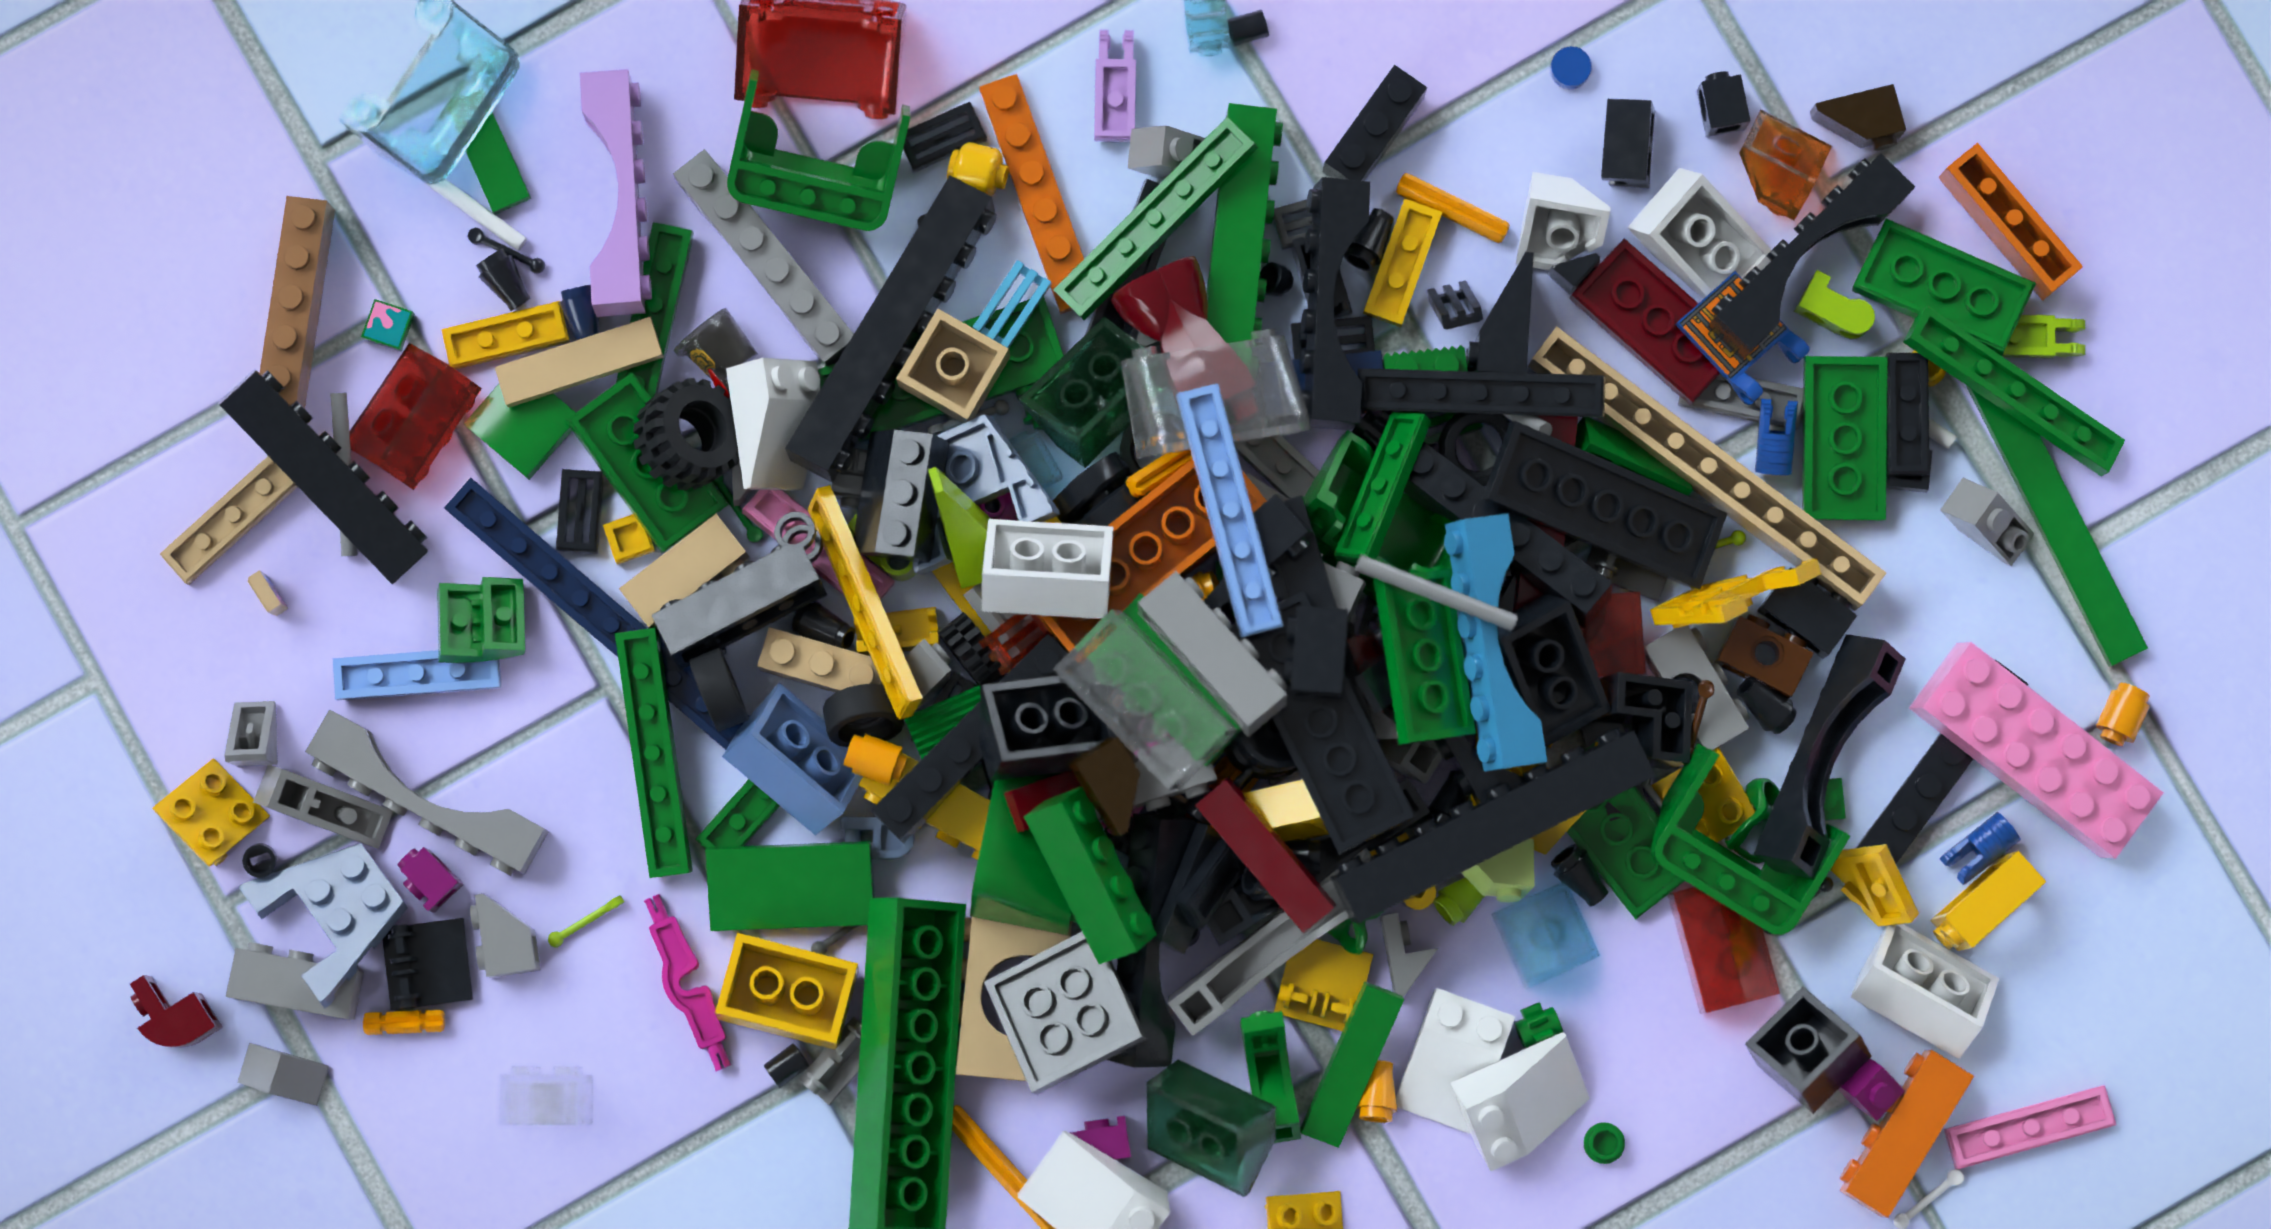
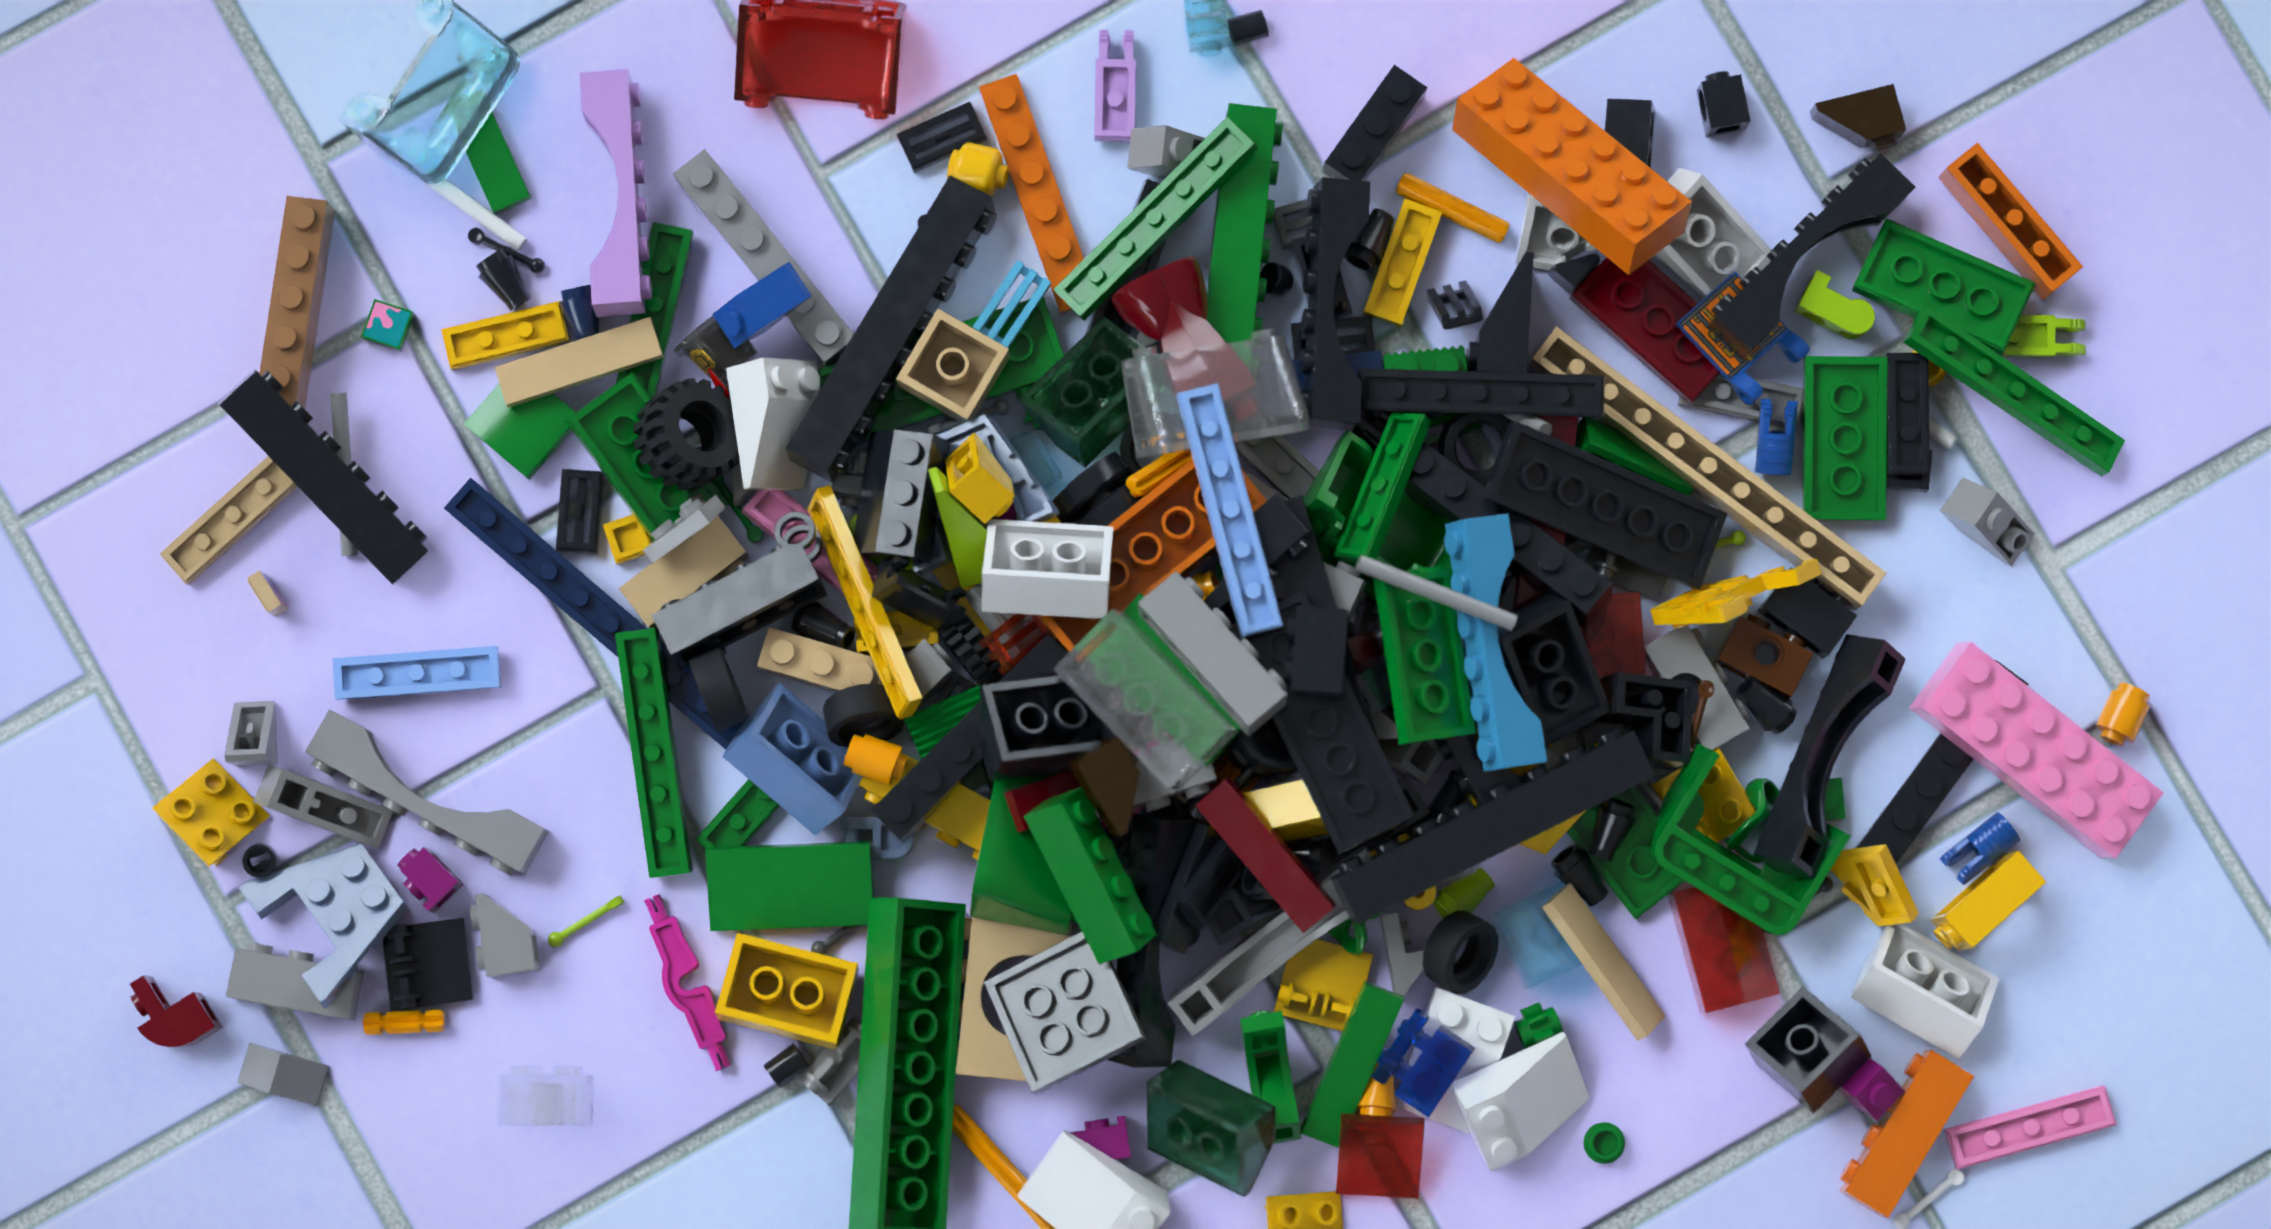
(412, 415): clear red slope -> none
(481, 620): green slope -> none
(694, 516): none -> light grey hinge
(762, 305): none -> blue slope
(811, 186): green windscreen -> none
(916, 595): none -> black hinge
(979, 479): none -> yellow slope
(1379, 1155): none -> clear red tile
(1434, 1069): none -> clear blue plate
(1445, 944): none -> black tyre
(1507, 874): yellowish green slope -> none
(1570, 67): blue tile -> none
(1571, 165): none -> orange brick
(1603, 961): none -> tan tile
(1611, 827): none -> black cone
(1782, 163): clear orange slope -> none
(2064, 533): green tile -> none

